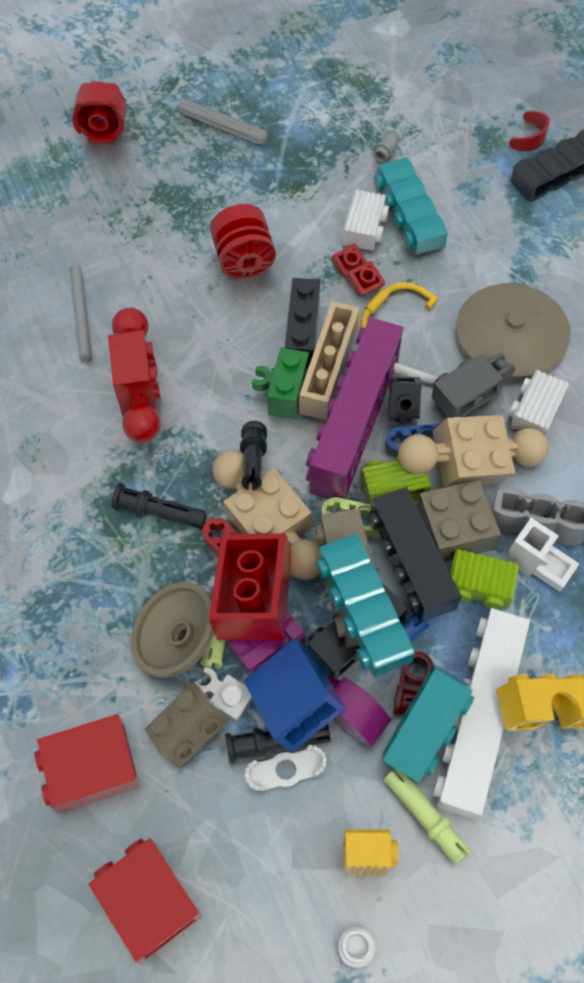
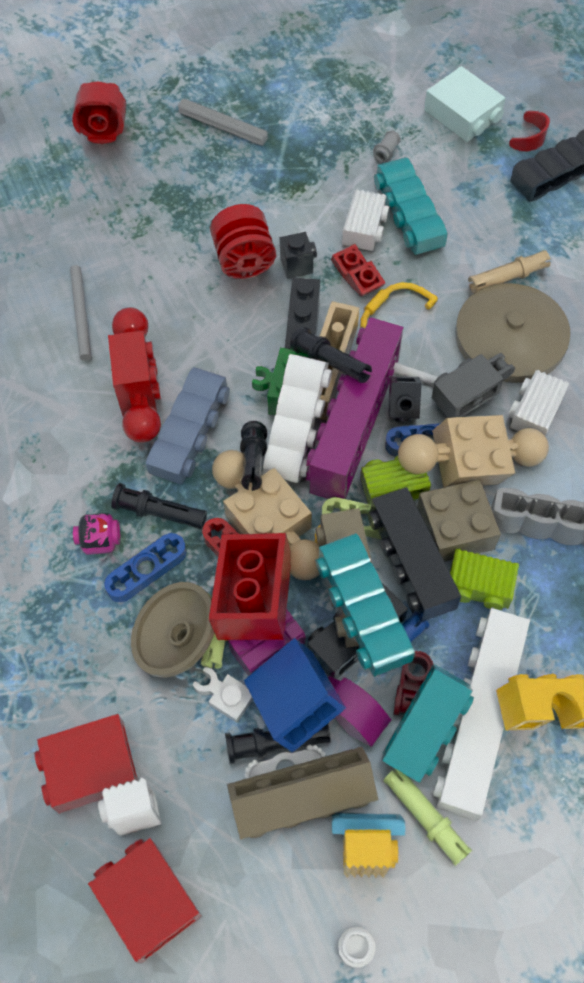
(97, 533): none -> dark pink head
(129, 807): none -> white brick
(143, 580): none -> blue beam
(185, 725): dark tan bracket -> none
(187, 426): none -> sand blue brick
(295, 417): none -> white brick
(297, 254): none -> black brick
(302, 792): none -> dark tan brick
(321, 349): none -> black pin
(368, 821): none -> medium azure tile
(464, 104): none -> light aqua brick
(518, 268): none -> tan pin
(537, 556): white brick -> none

